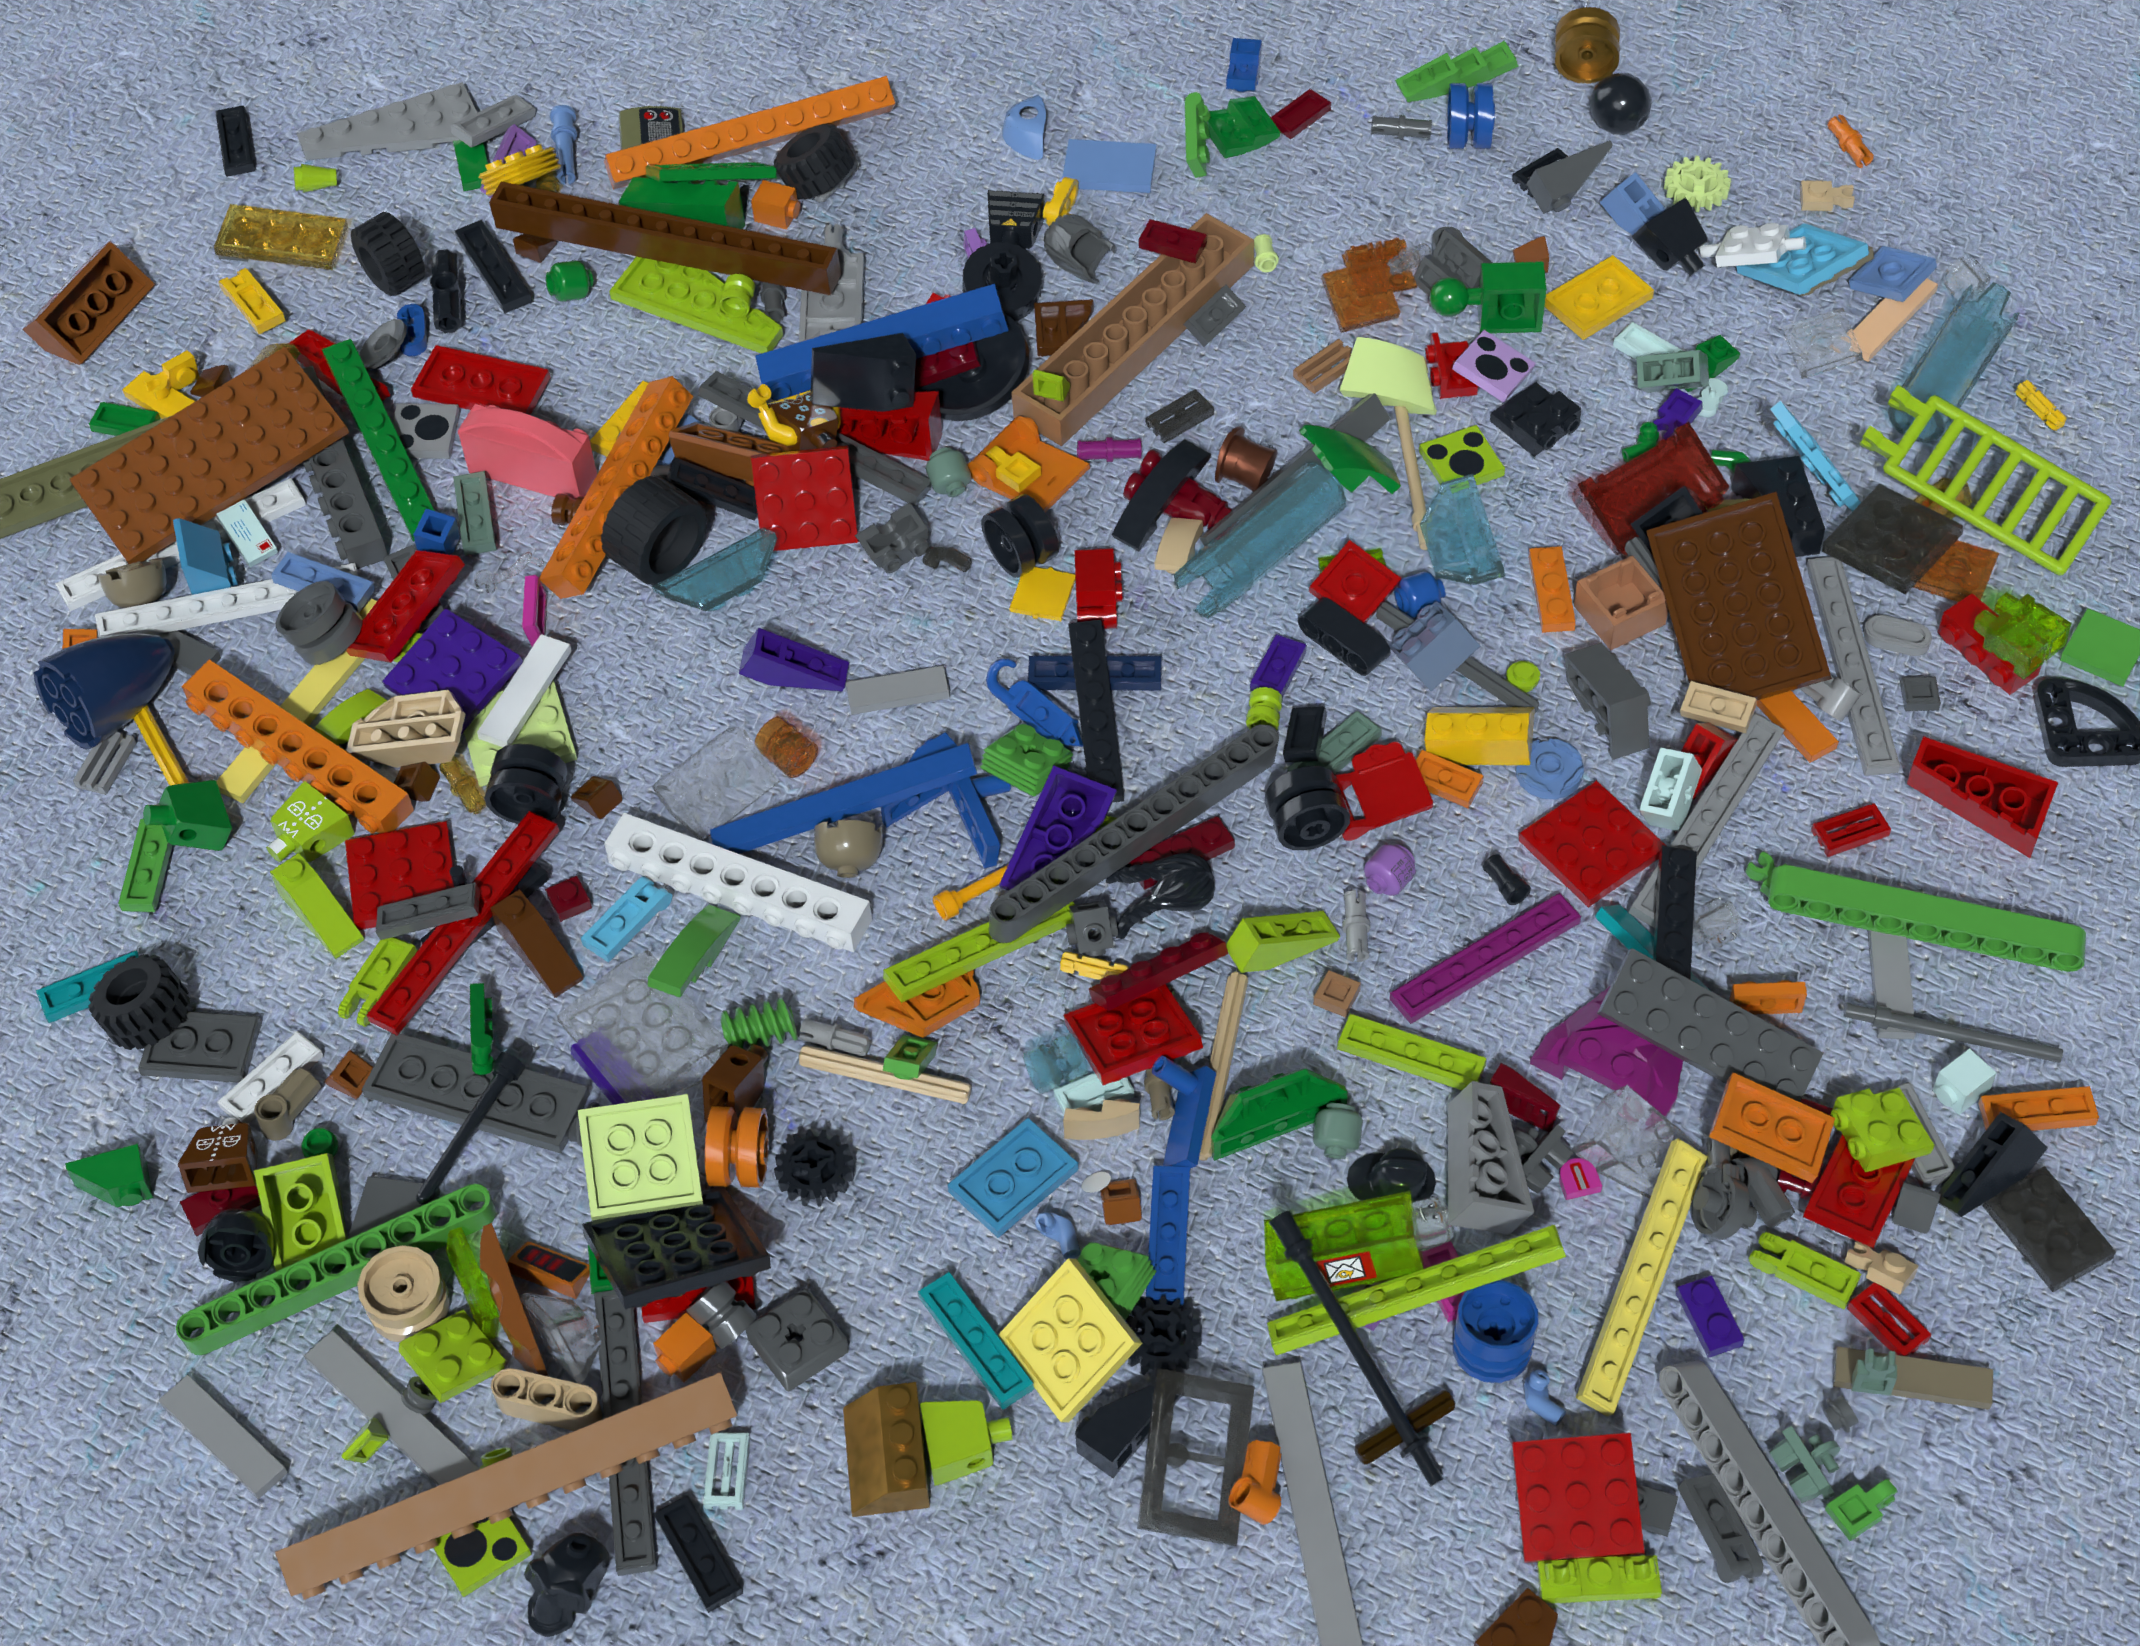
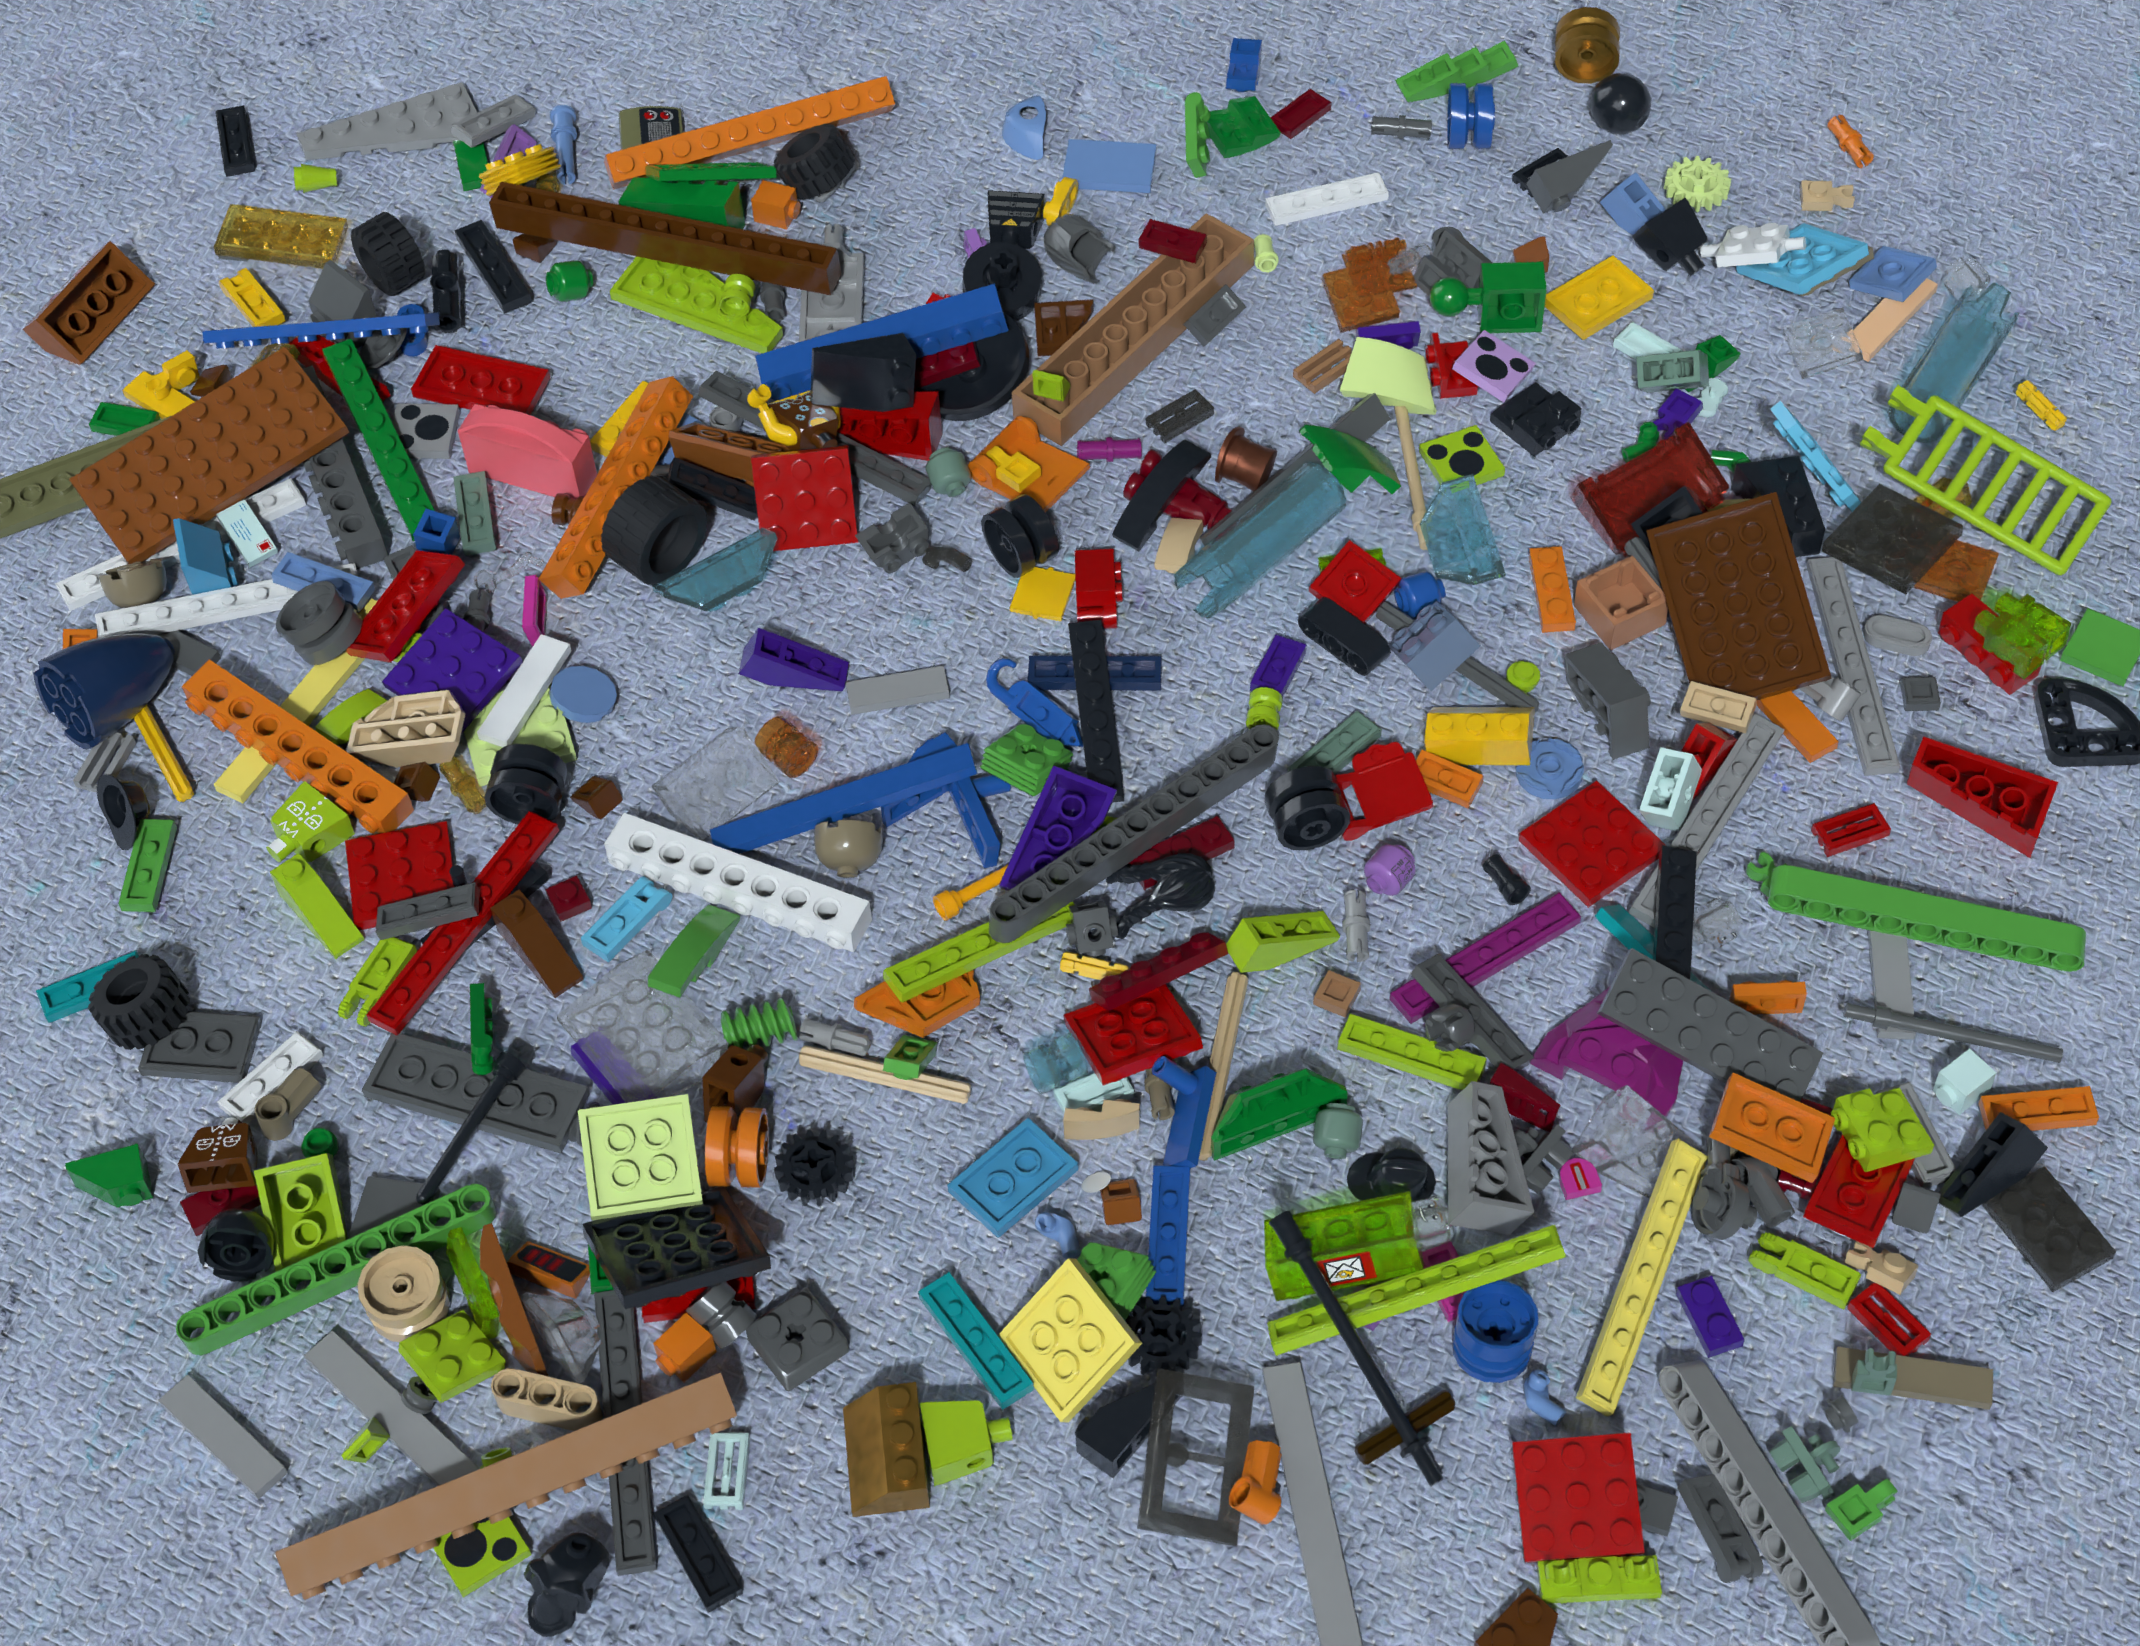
(123, 807): none -> black piece
(191, 815): green torso -> none
(333, 329): none -> blue plate
(340, 298): none -> dark grey slope
(349, 1075): dark orange slope -> none
(478, 610): none -> dark grey pin
(583, 694): none -> medium blue tile
(1305, 734): black tile -> none
(1326, 199): none -> white tile
(1400, 334): none -> dark purple plate
(1466, 1017): none -> dark grey plate

